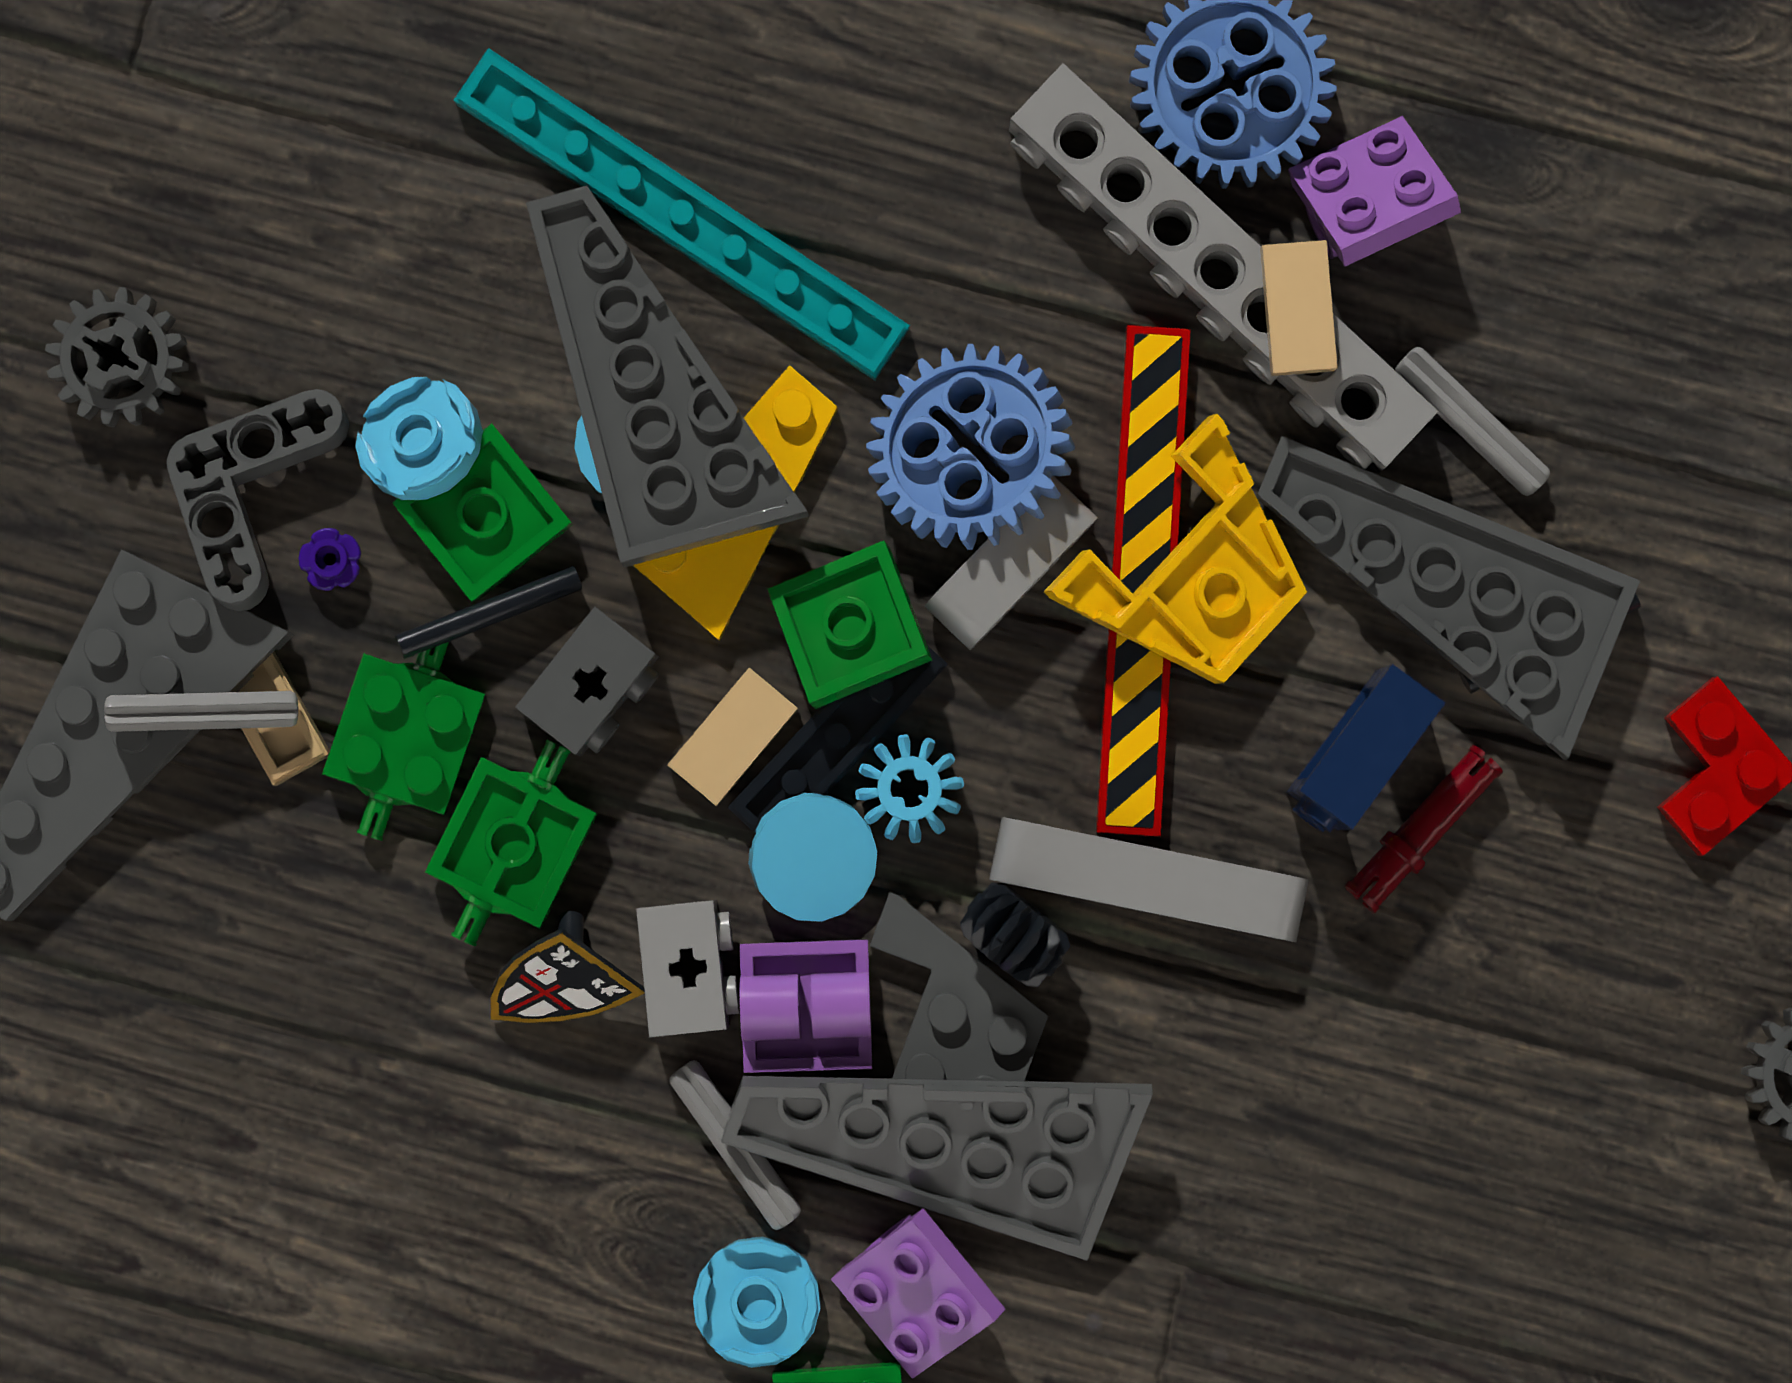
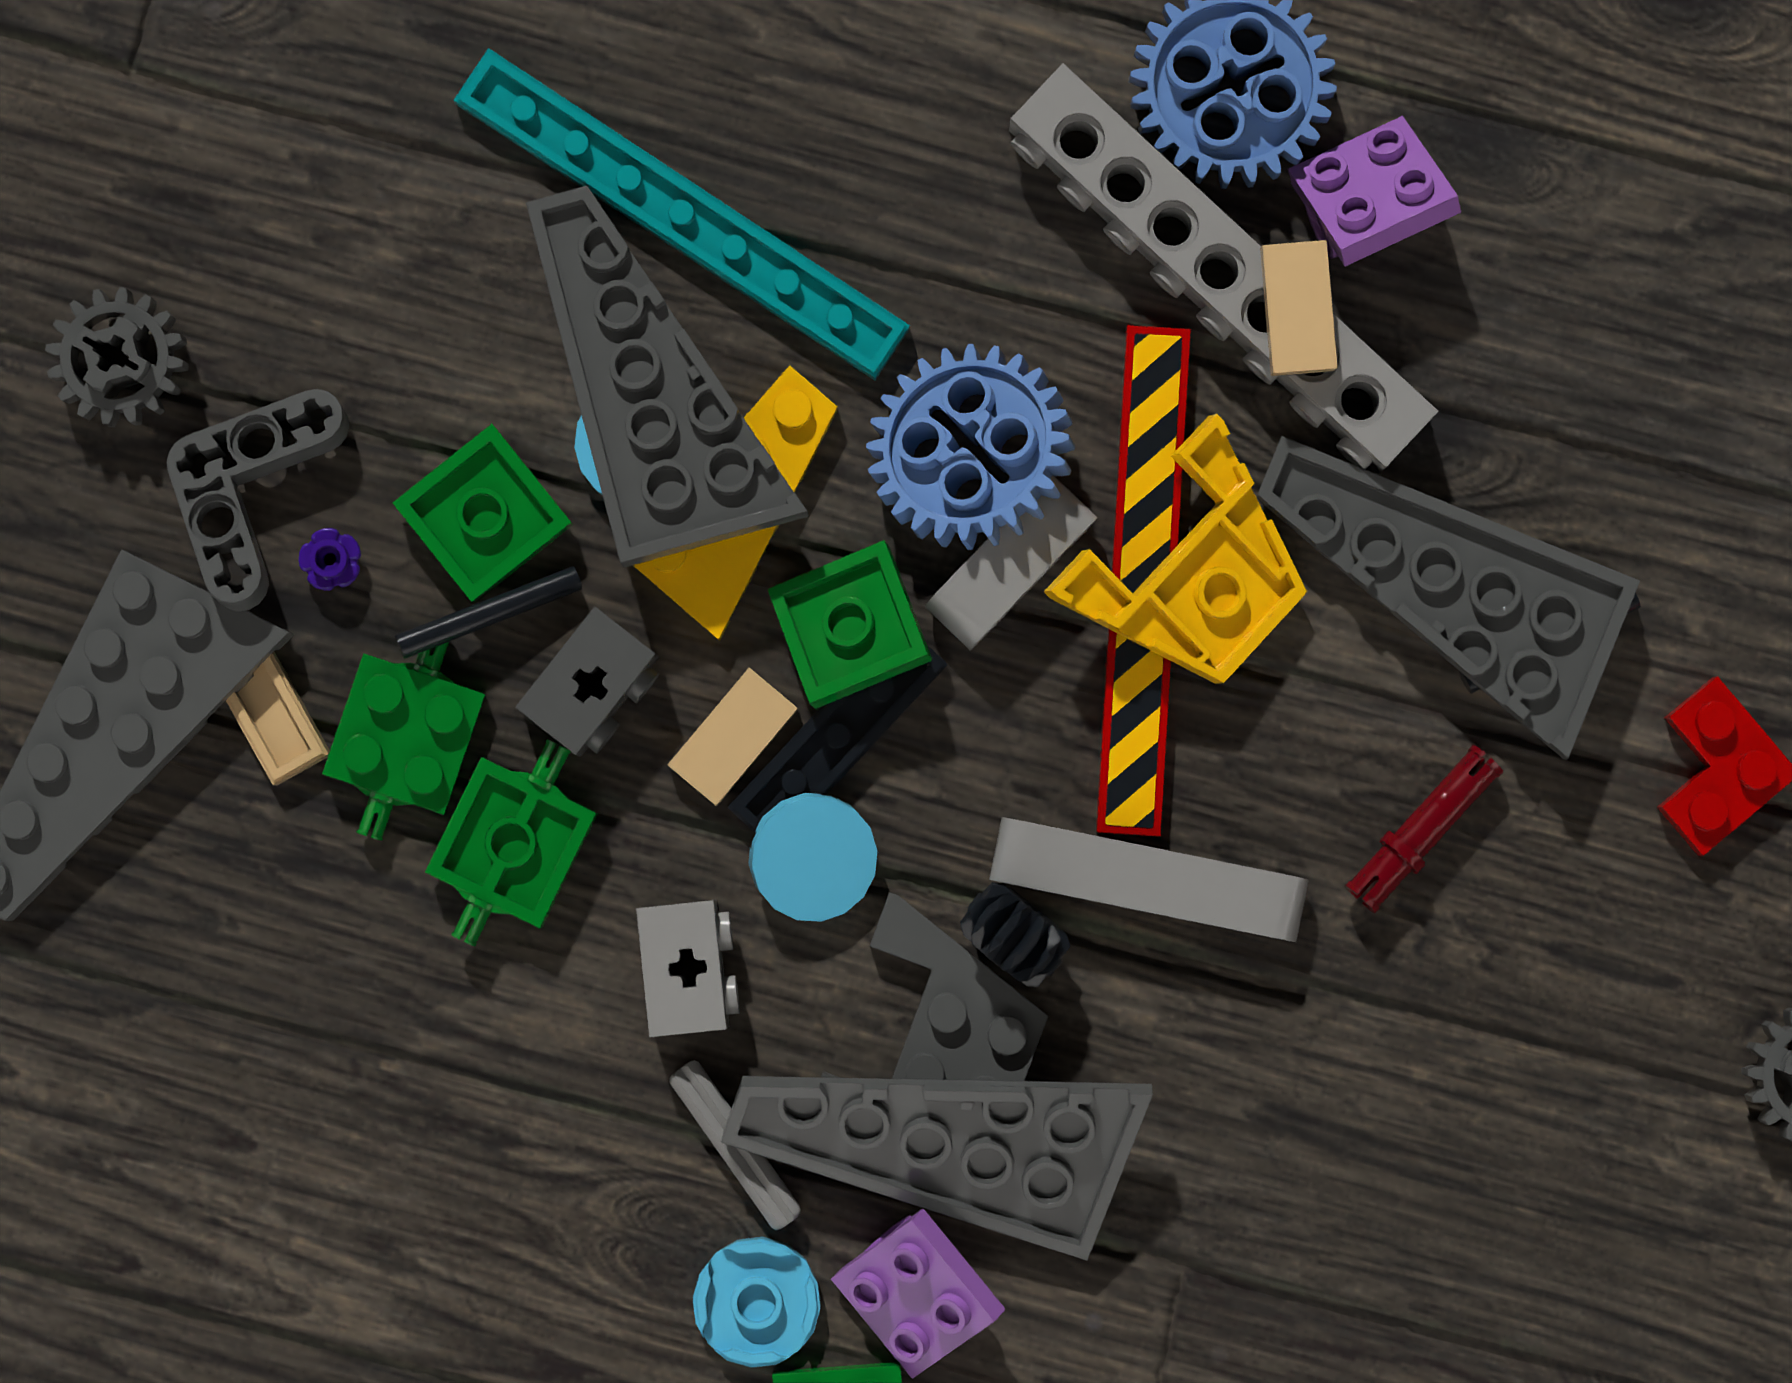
(201, 711): light grey axle -> none
(419, 438): medium azure tile -> none
(560, 979): shield -> none
(805, 1006): medium lavender plate -> none
(896, 805): medium azure gear -> none
(1364, 750): dark blue window -> none
(1473, 422): light grey axle -> none

